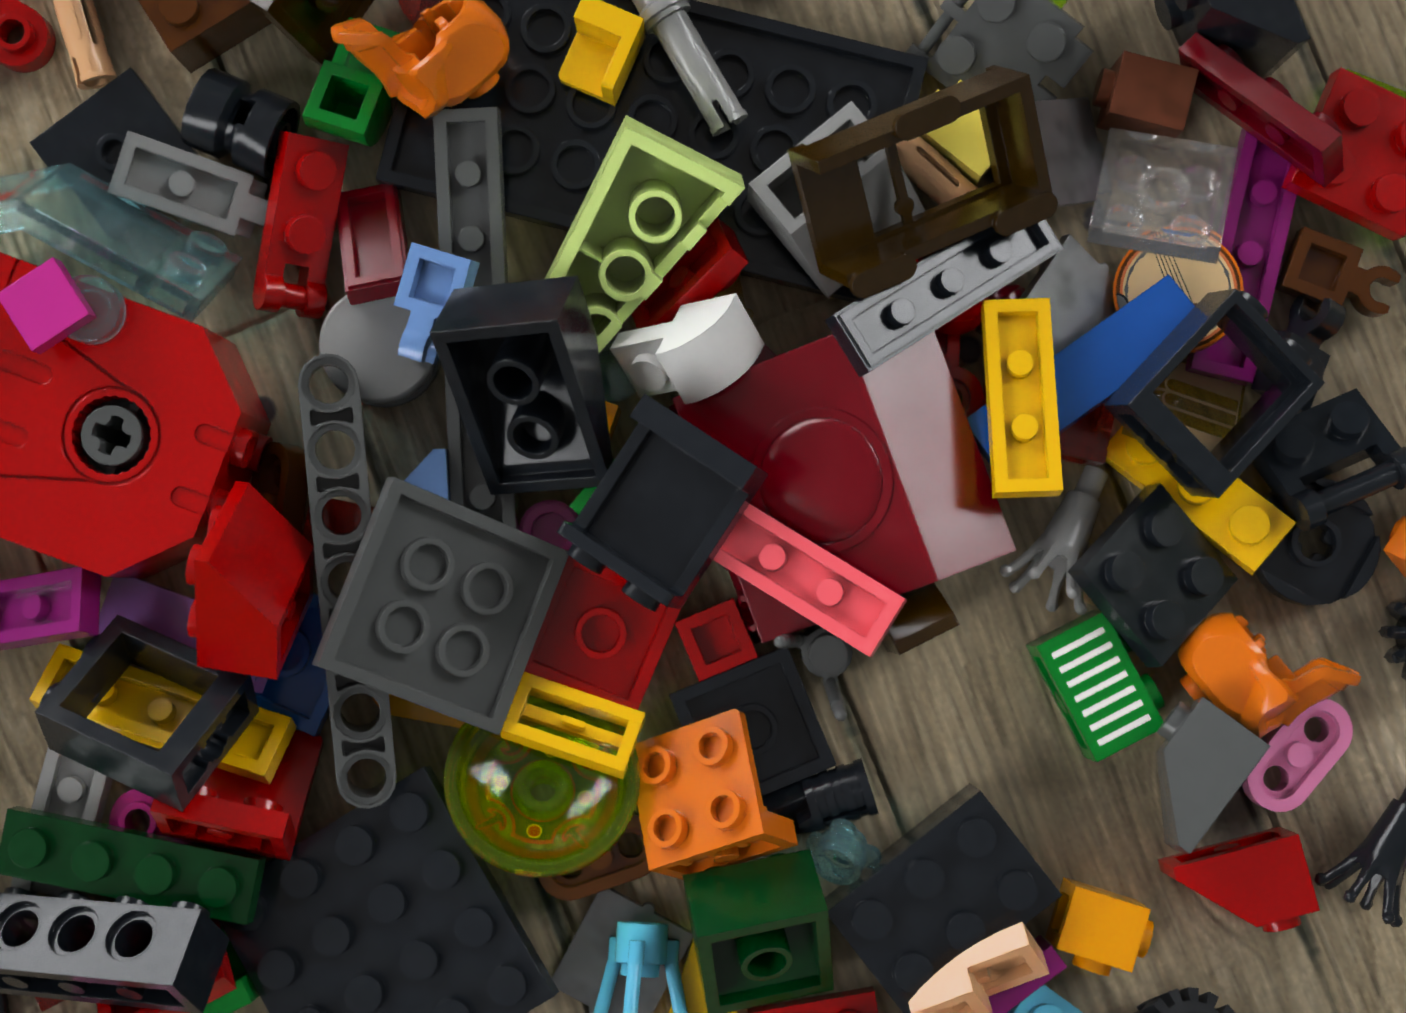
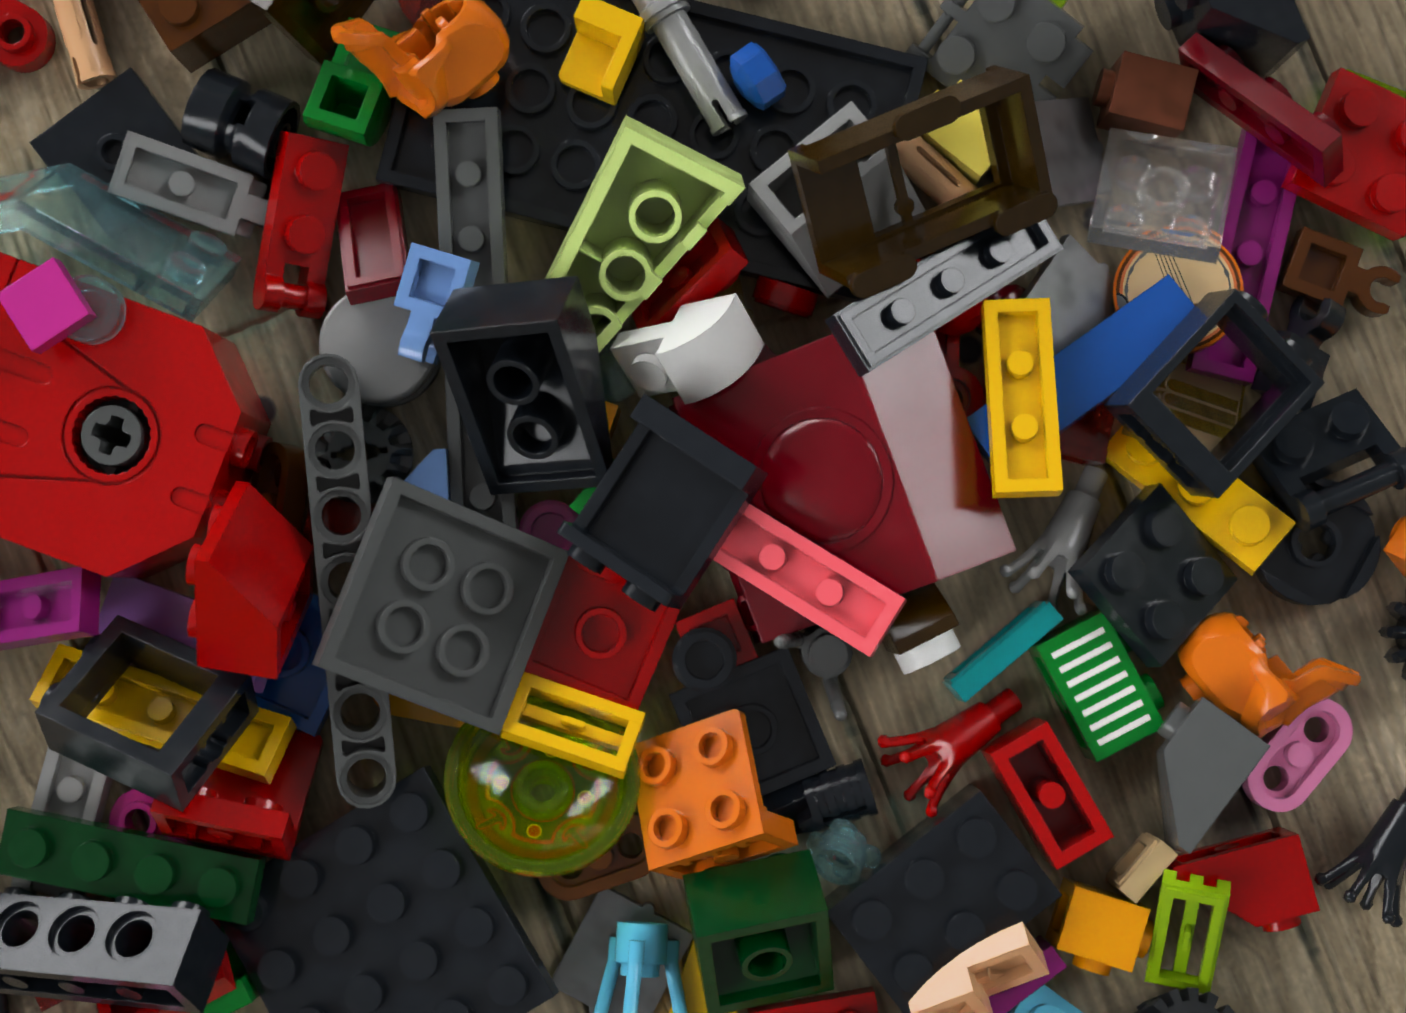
(382, 431): none -> dark grey gear
(704, 660): none -> black tile
(756, 76): none -> blue tile
(784, 297): none -> red tile
(928, 652): none -> white tile
(950, 745): none -> red piece
(1002, 649): none -> teal tile
(1046, 792): none -> red brick
(1140, 866): none -> tan tile
(1193, 893): none -> lime tile

